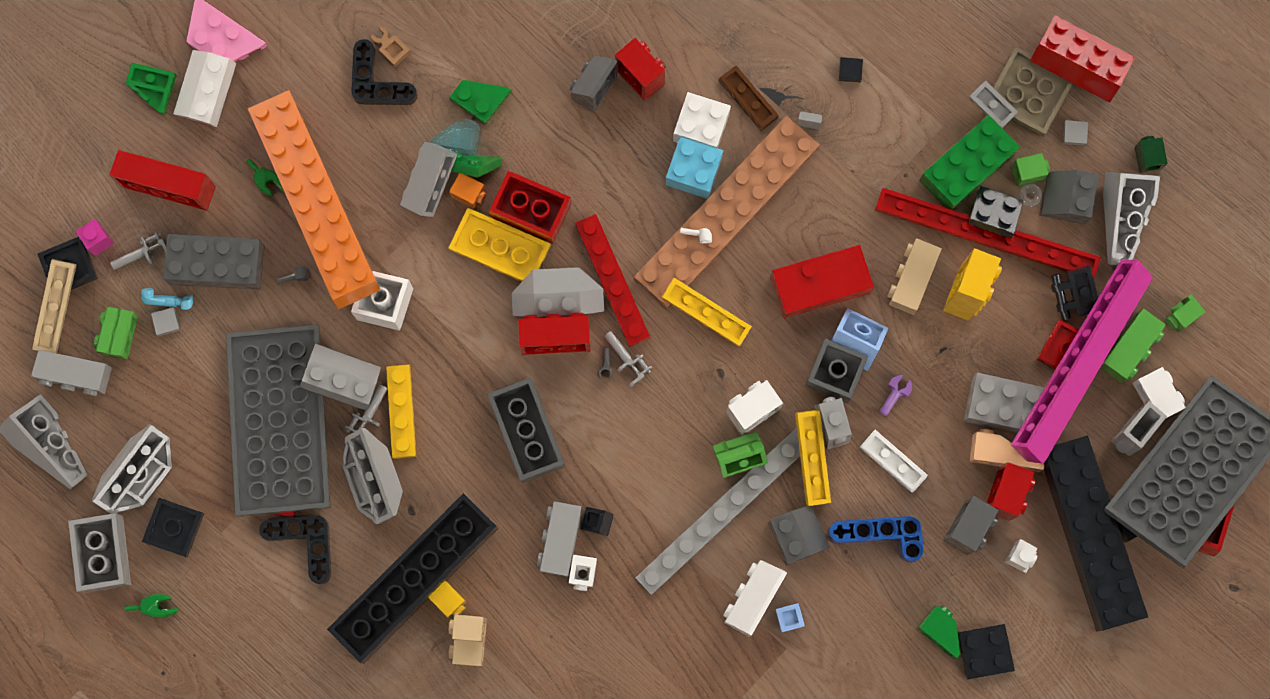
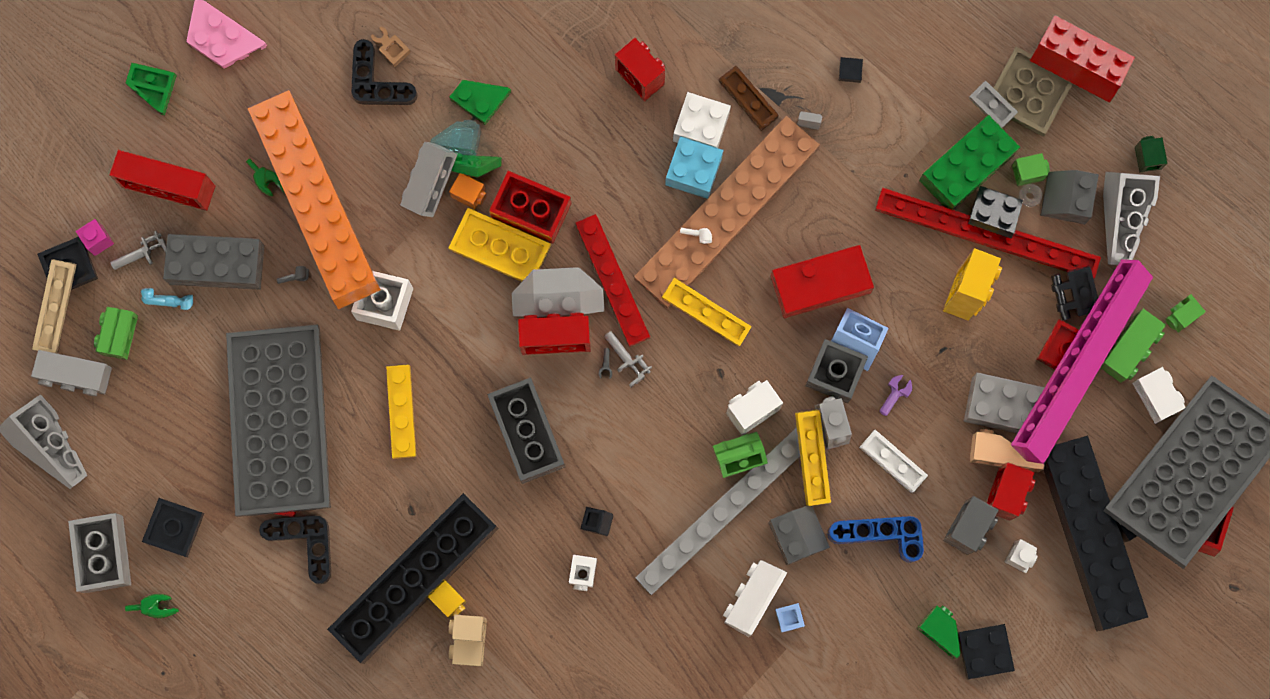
(135, 471): light grey wedge -> none
(165, 321): light grey tile -> none
(205, 87): white slope -> none
(340, 377): light grey slope -> none
(368, 414): light grey piece -> none
(371, 476): light grey wedge -> none
(559, 539): light grey brick -> none
(594, 82): dark grey slope -> none
(913, 276): tan brick -> none
(1075, 133): light grey tile -> none
(1138, 429): light grey torso -> none

